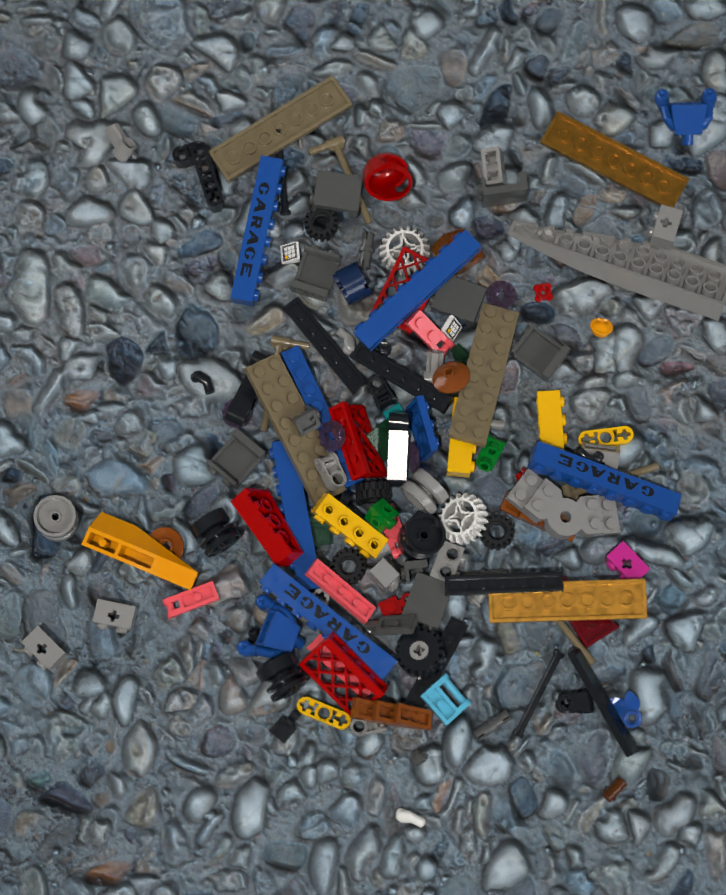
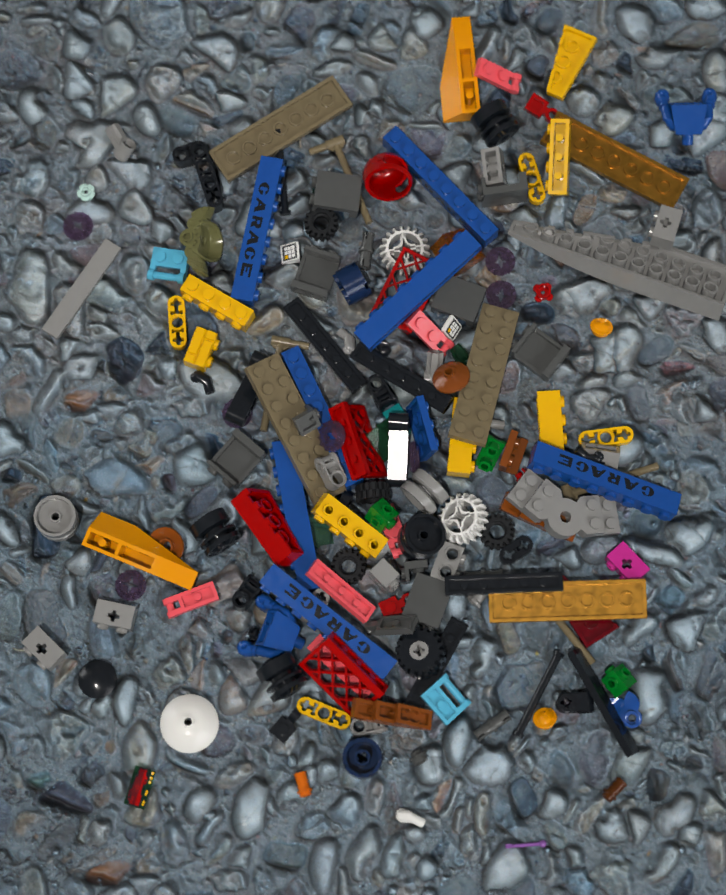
(77, 234): none -> clear purple gear
(81, 289): none -> light grey tile
(86, 197): none -> light aqua plate
(97, 679): none -> black dish
(134, 593): none -> clear purple gear
(139, 787): none -> slope
(168, 259): none -> medium azure plate
(171, 310): none -> yellow beam
(194, 736): none -> white dish
(201, 349): none -> yellow brick
(202, 240): none -> olive piece
(217, 303): none -> yellow brick
(249, 590): none -> black piece
(303, 785): none -> orange pin
(373, 756): none -> dark blue brick
(441, 187): none -> blue brick
(458, 84): none -> light orange wedge
(495, 123): none -> black wheel
(497, 76): none -> coral plate
(505, 255): none -> clear purple gear
(513, 453): none -> dark orange bracket
(513, 547): none -> black beam
(538, 106): none -> red plate
(540, 188): none -> yellow beam
(542, 843): none -> medium lavender hinge
(545, 718): none -> light orange hat
(559, 157): none -> yellow brick
(571, 55): none -> yellow wing
(618, 680): none -> green brick

